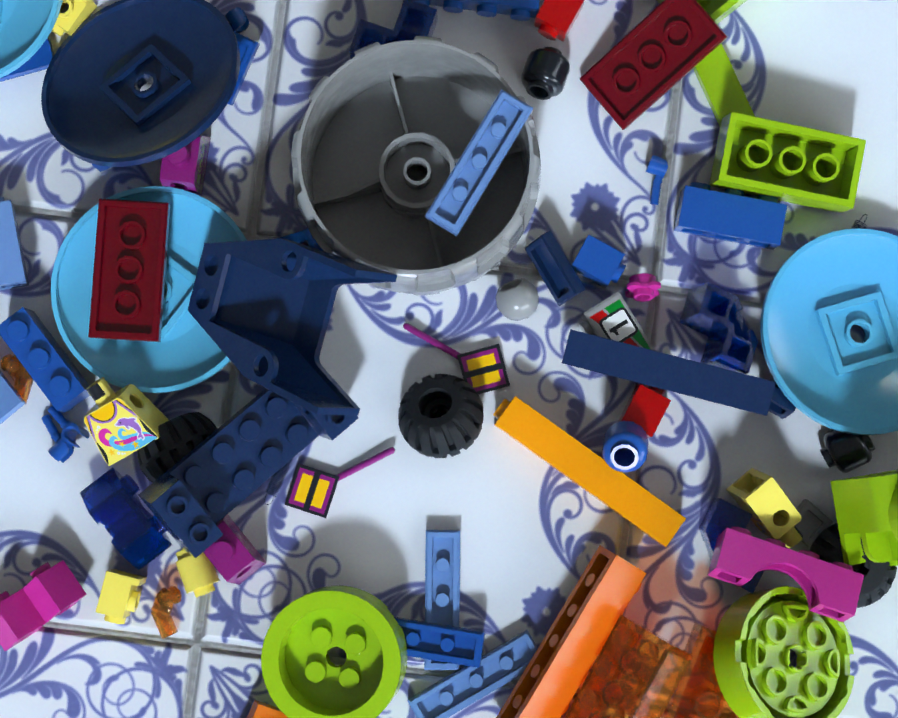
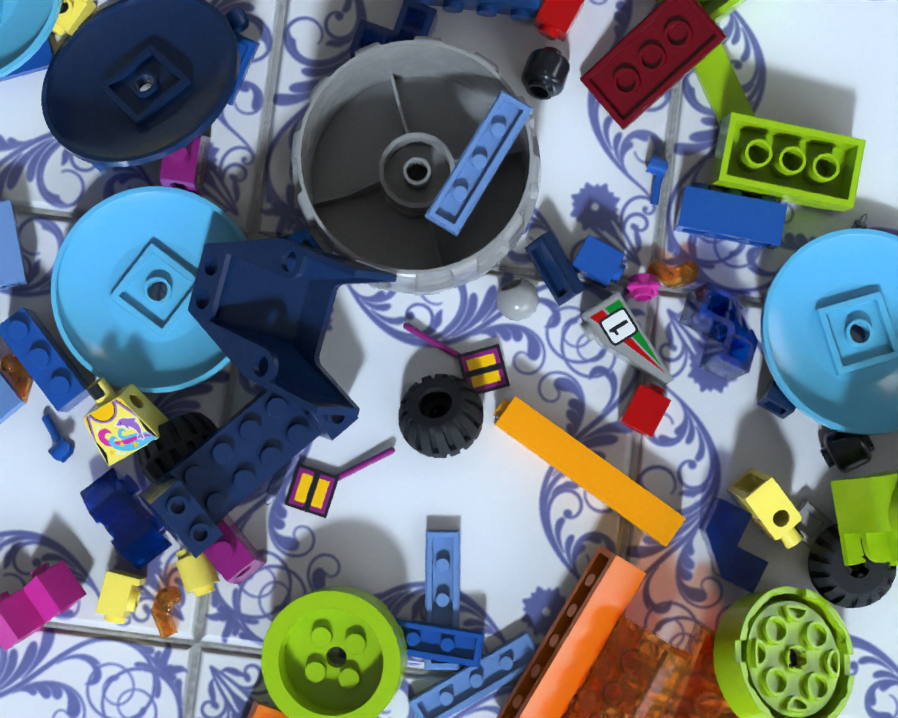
(69, 430): blue hand -> none
(129, 270): dark red tile -> none
(625, 446): blue head -> none
(668, 372): dark blue tile -> none
(675, 276): none -> clear orange arm
(829, 587): dark pink arch -> none

